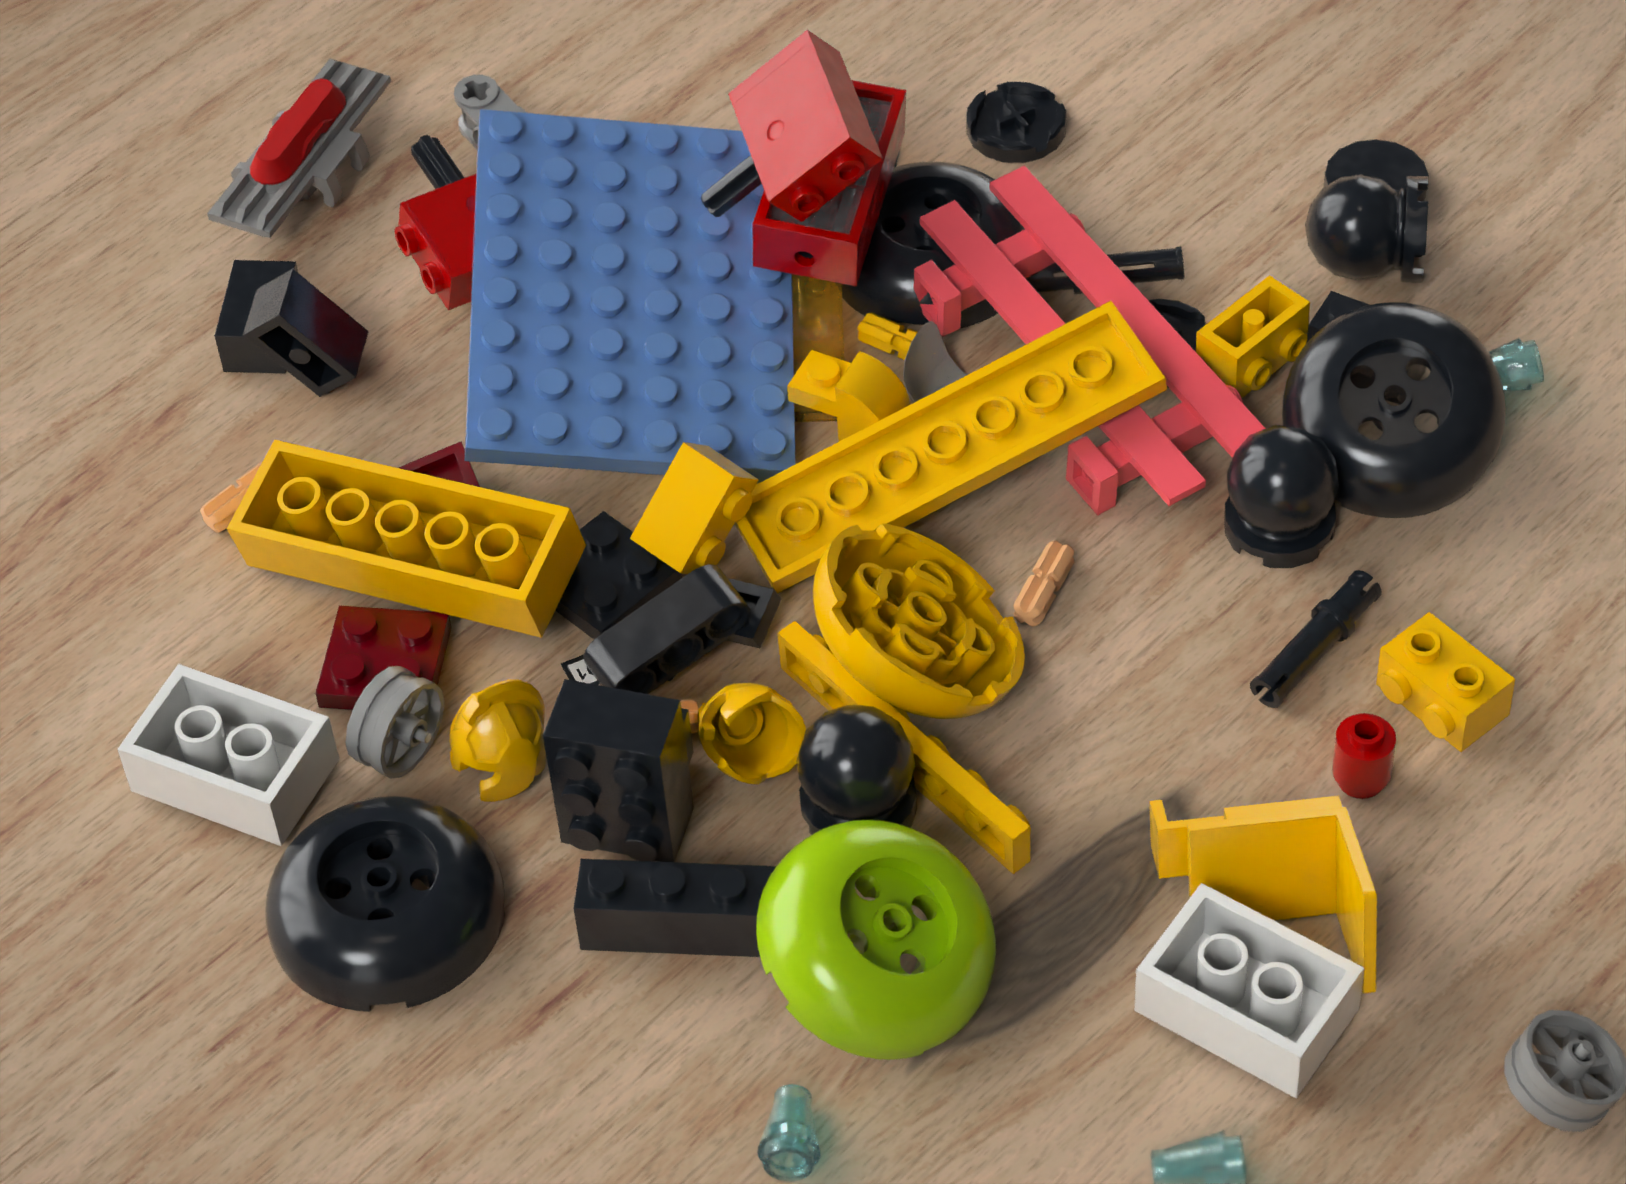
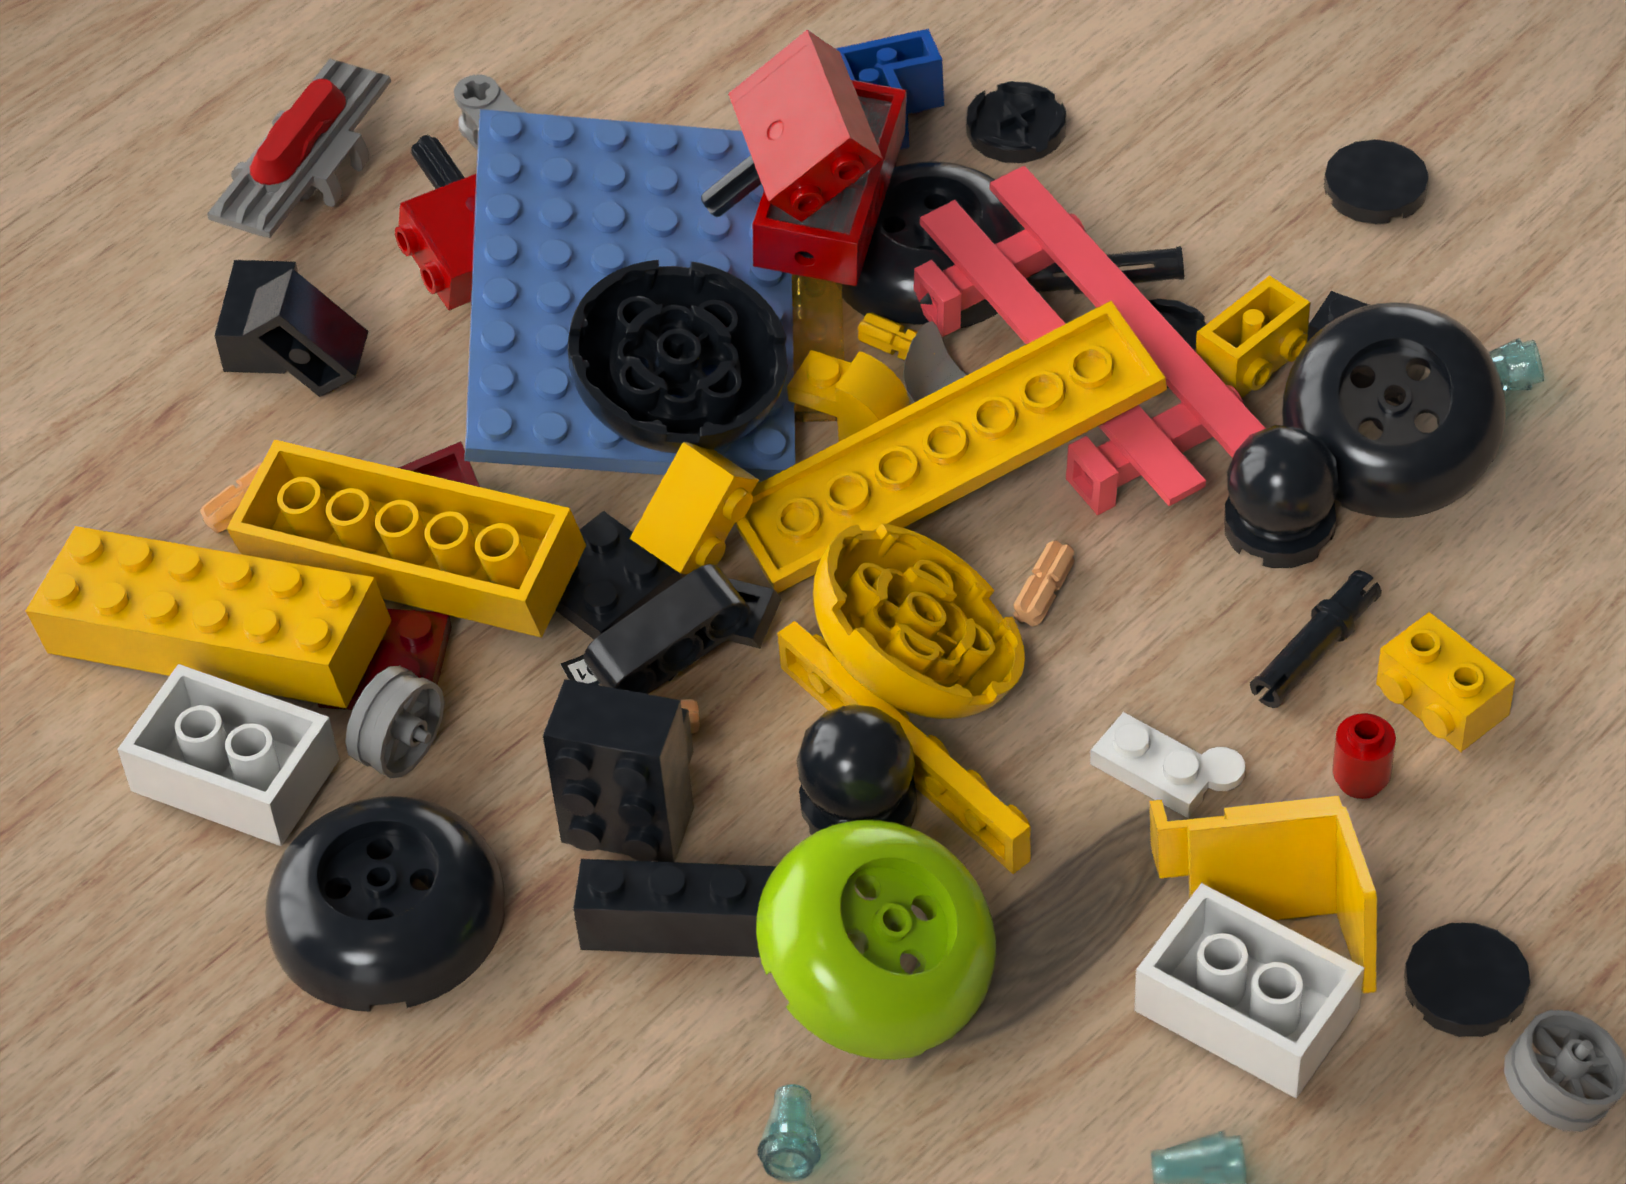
(212, 610): none -> yellow brick
(500, 734): yellow helmet -> none
(676, 326): none -> black brick
(751, 732): yellow helmet -> none
(900, 62): none -> blue brick
(1165, 766): none -> white hinge
(1366, 227): black tile -> none
(1466, 979): none -> black tile

